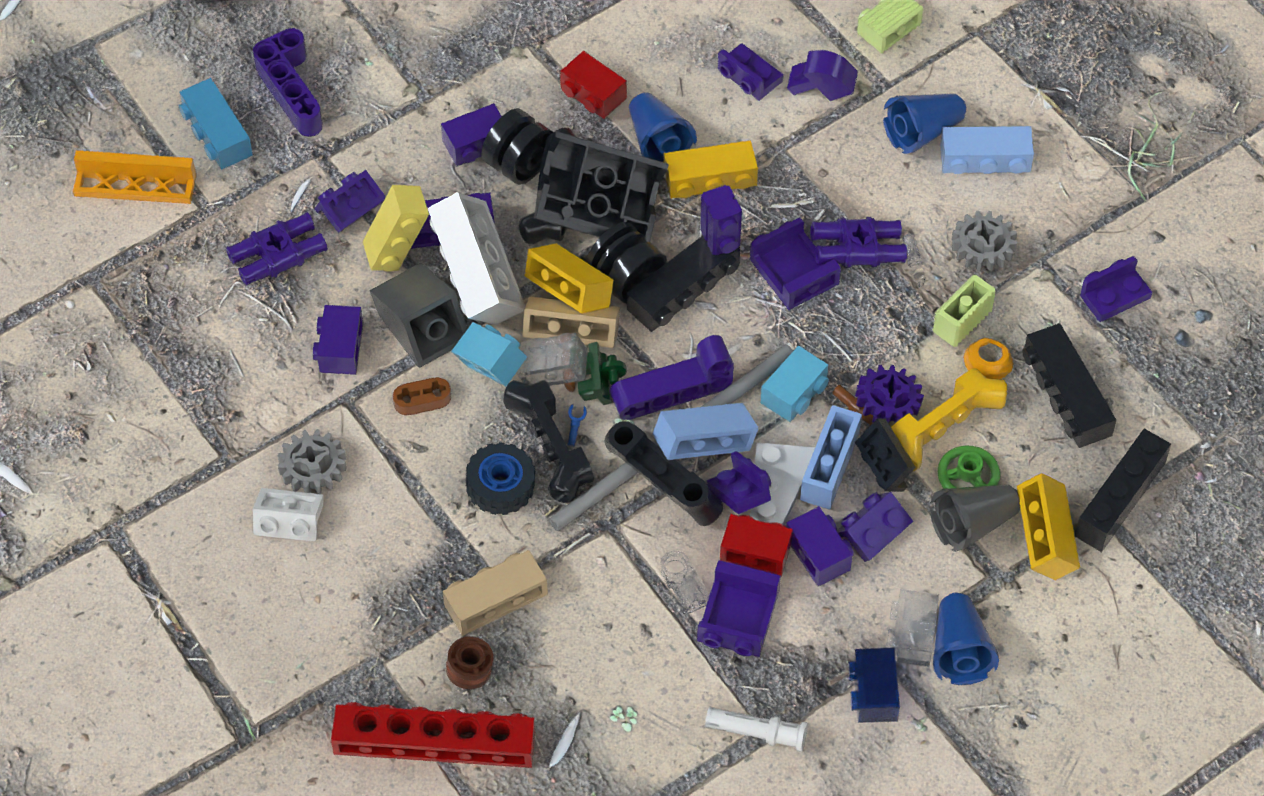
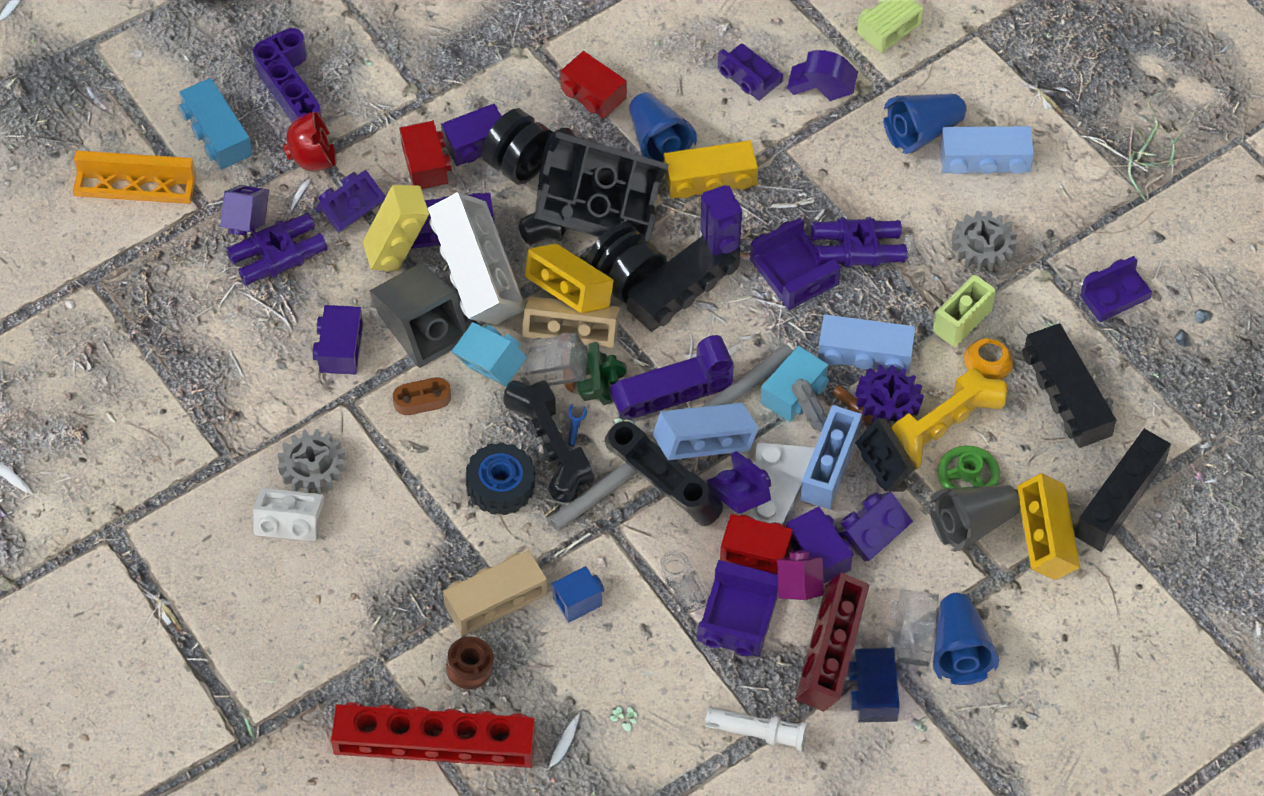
(244, 209): none -> brick
(309, 144): none -> red cylinder
(424, 154): none -> red brick
(578, 593): none -> blue brick
(800, 576): none -> magenta brick
(809, 404): none -> light grey axle
(832, 642): none -> dark red brick
(865, 343): none -> light blue brick

